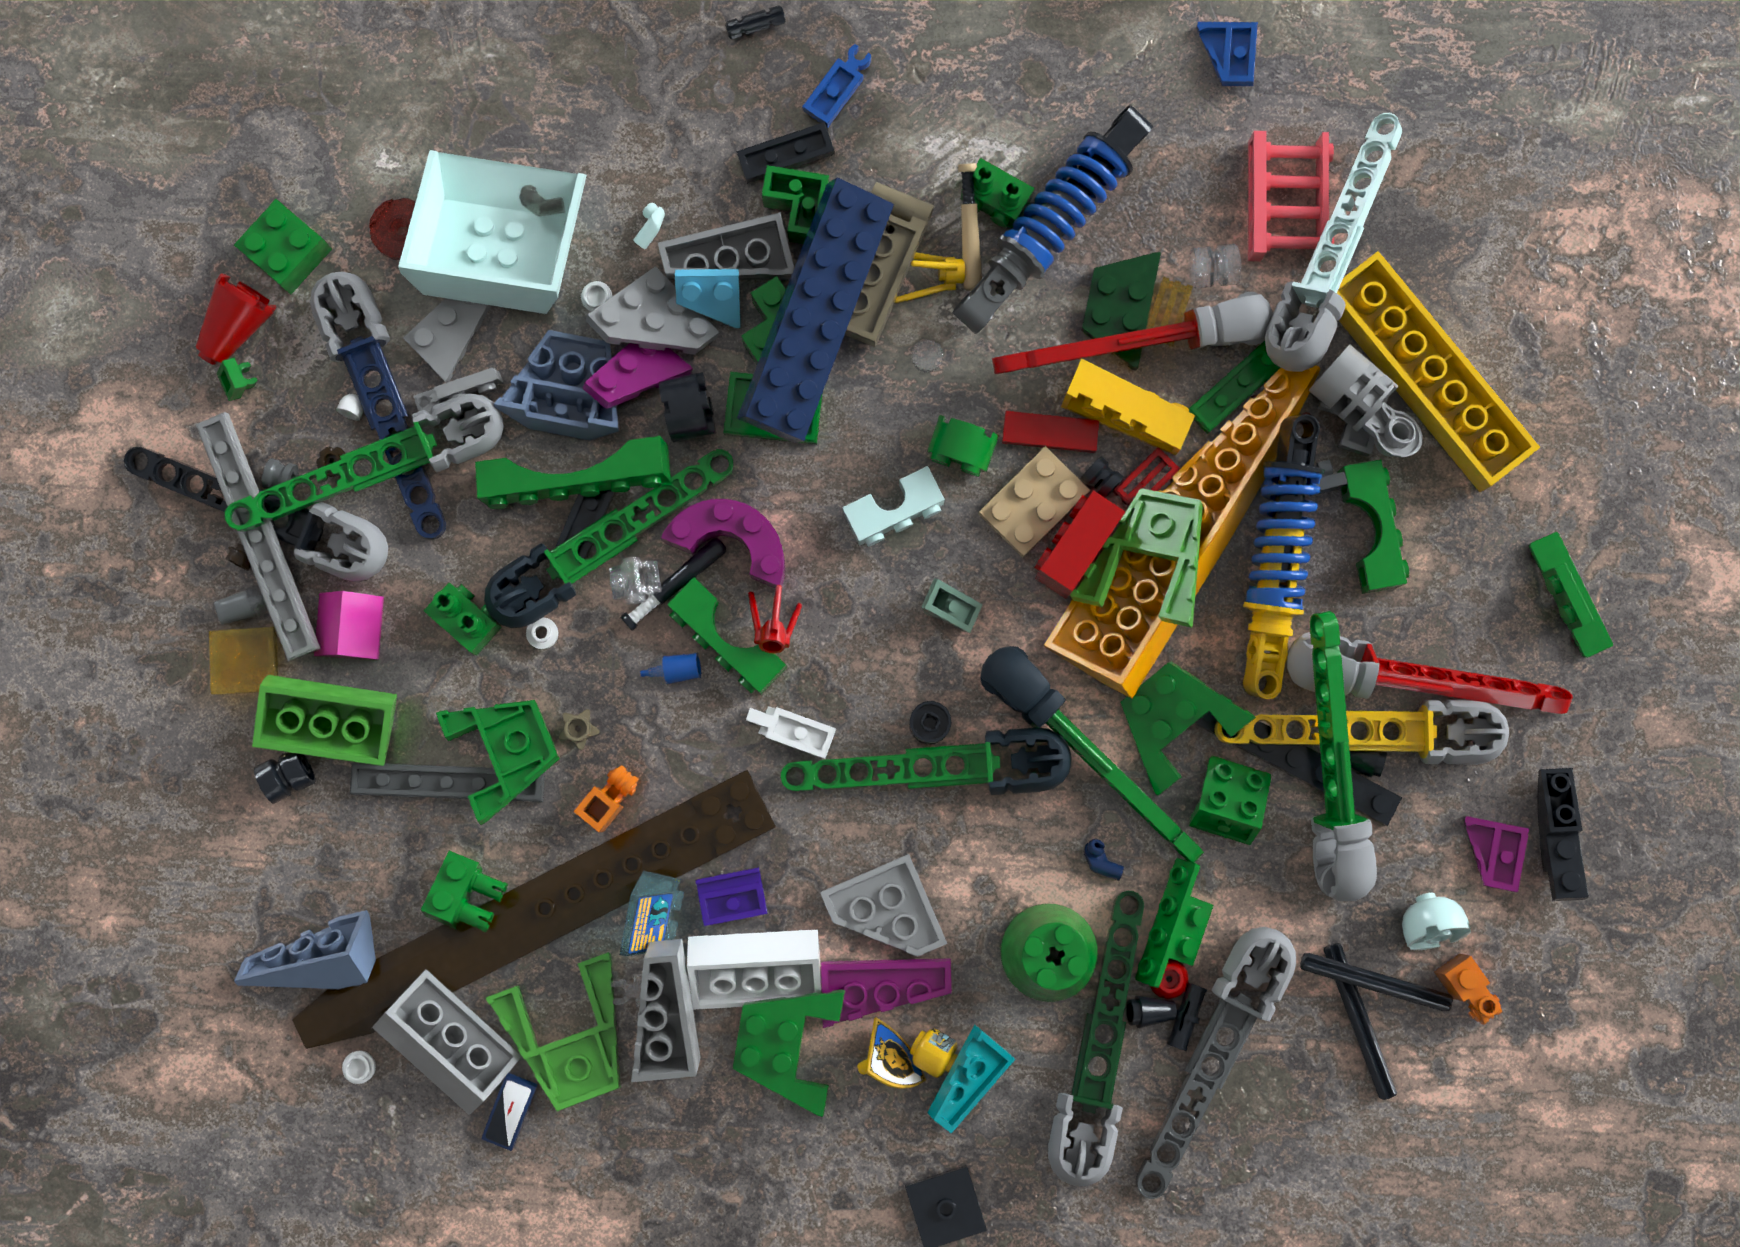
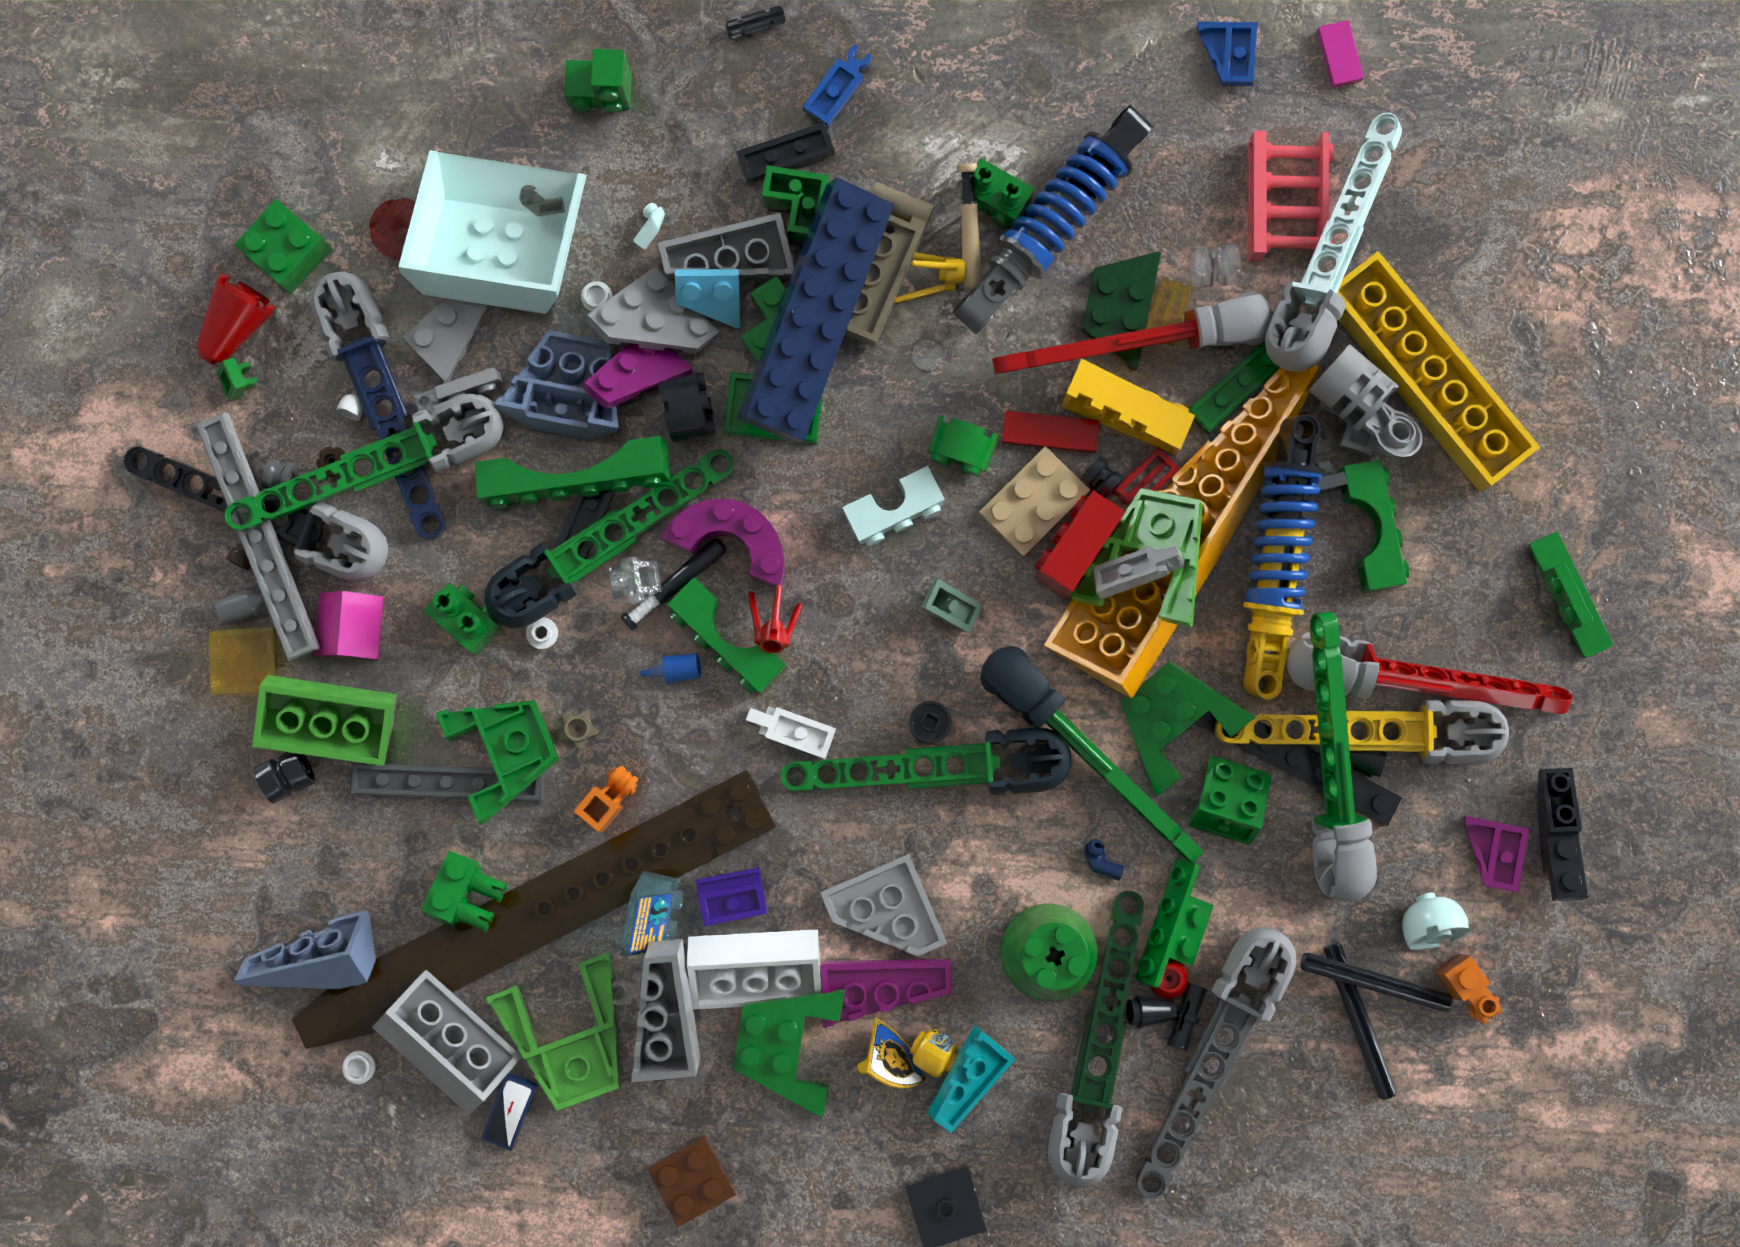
(599, 82): none -> green brick
(691, 1180): none -> reddish brown plate
(1135, 569): none -> light grey hinge
(1340, 54): none -> dark pink tile

